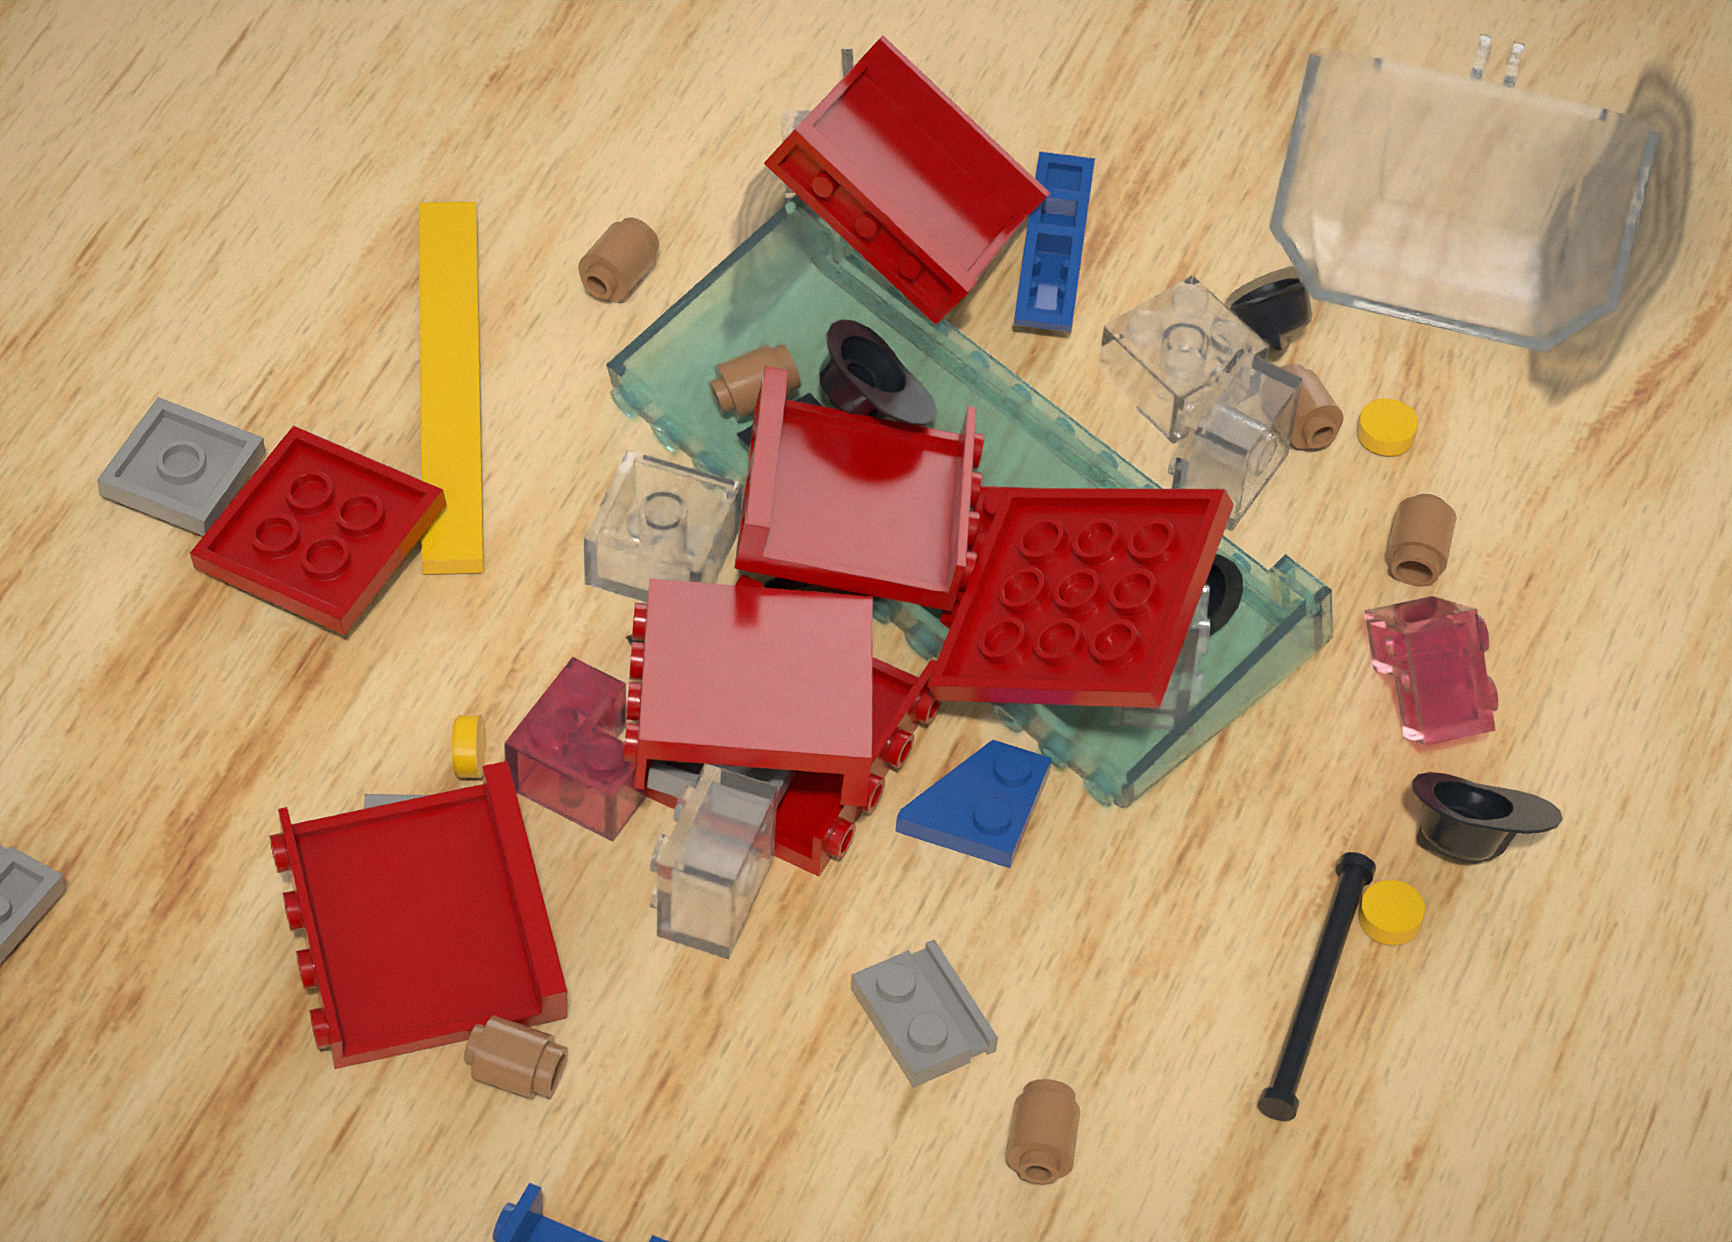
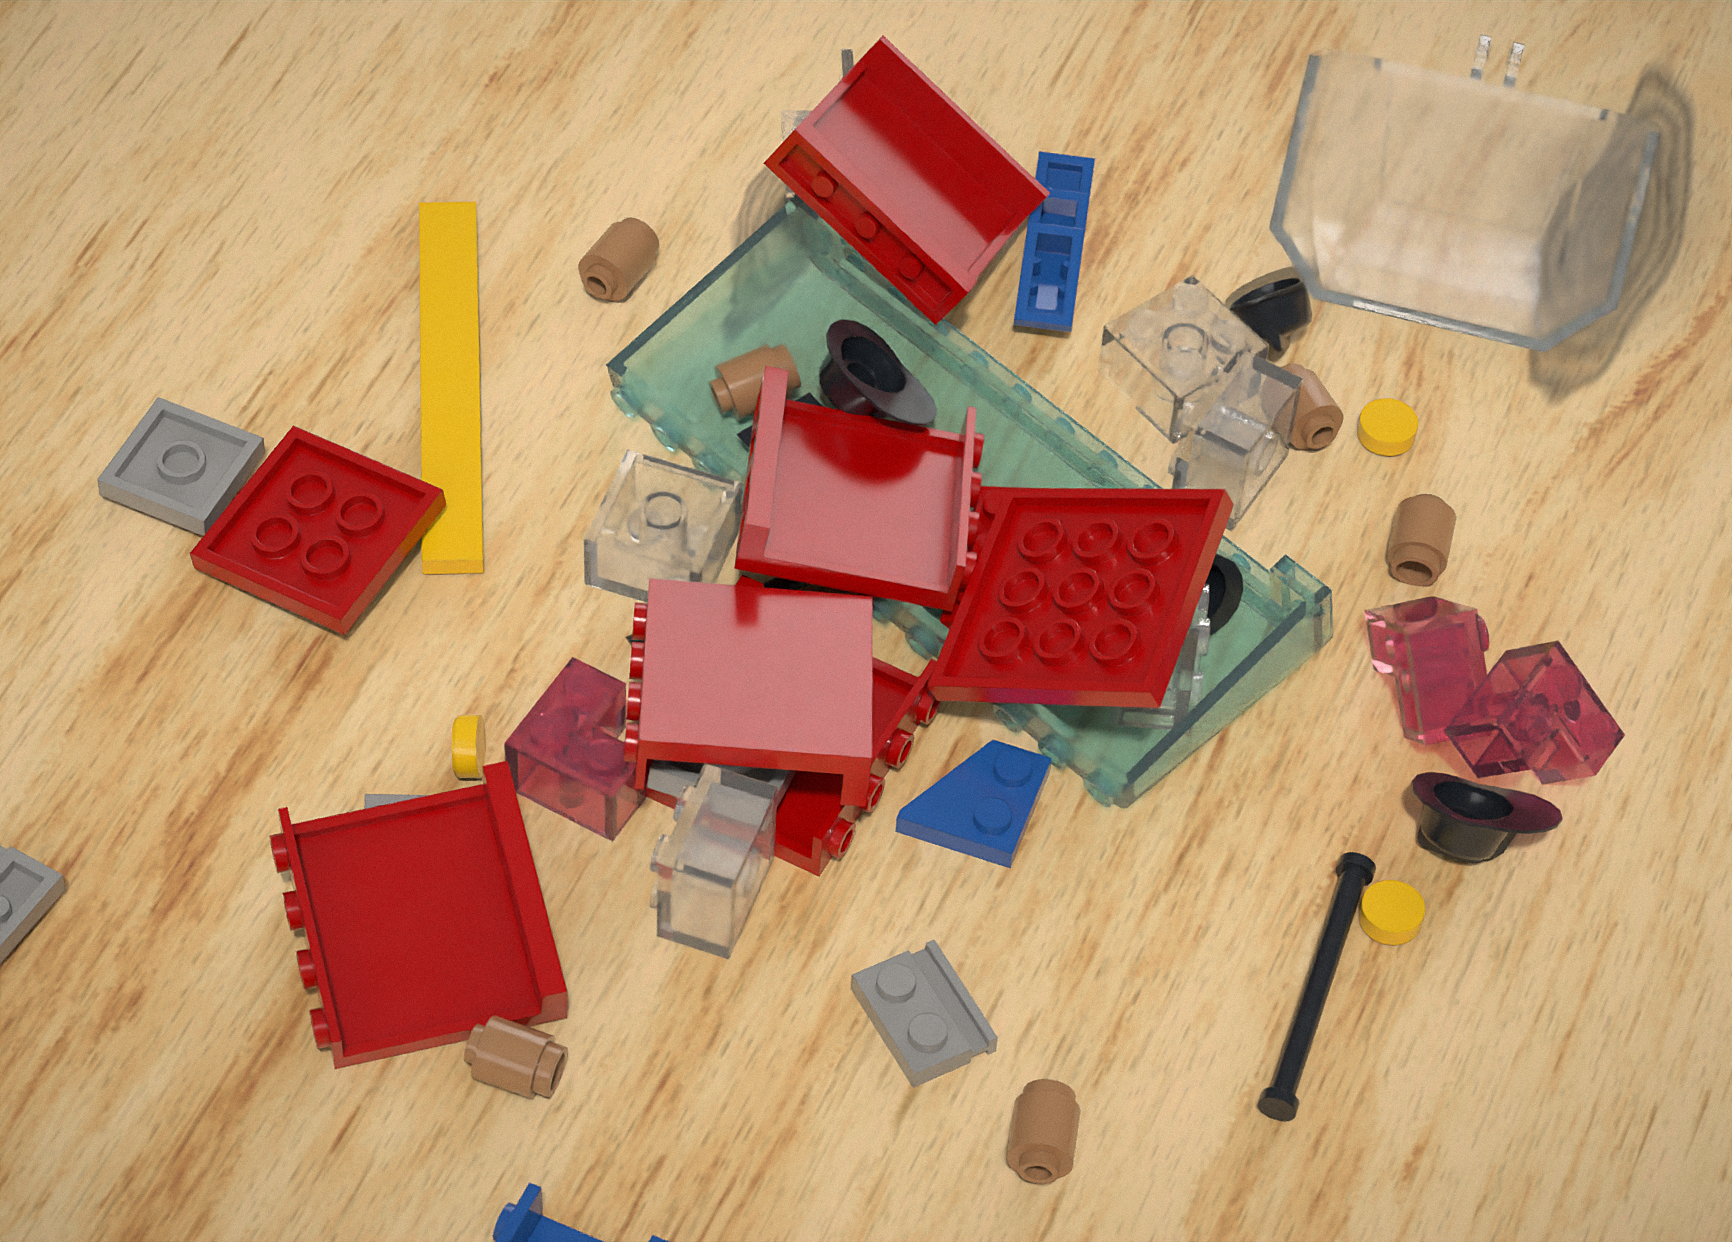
(1535, 717): none -> clear pink brick

